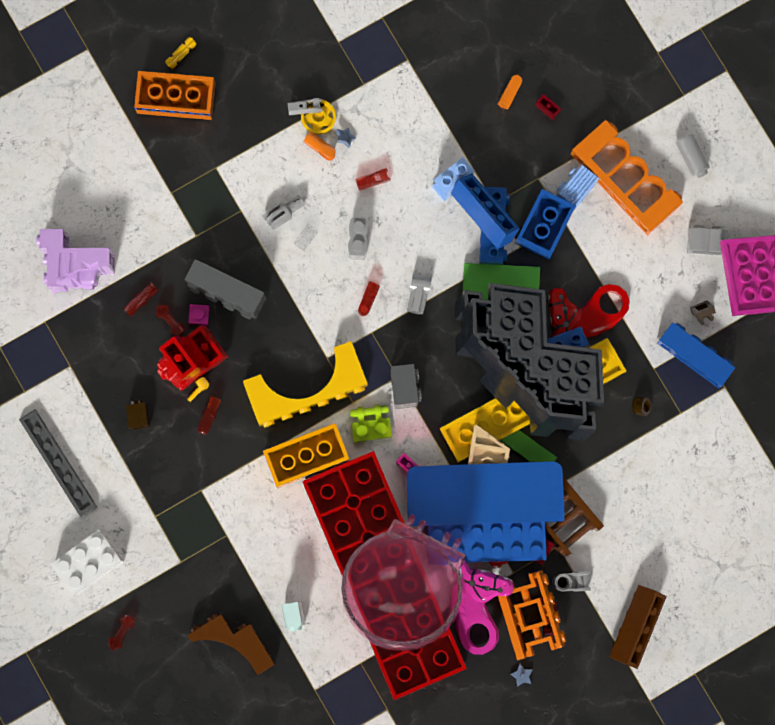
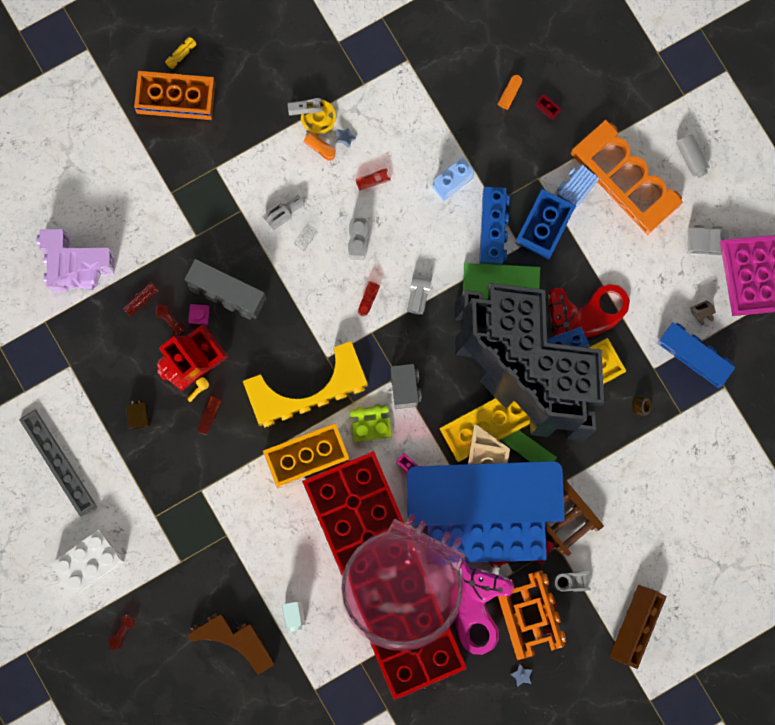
(484, 211): blue brick -> none

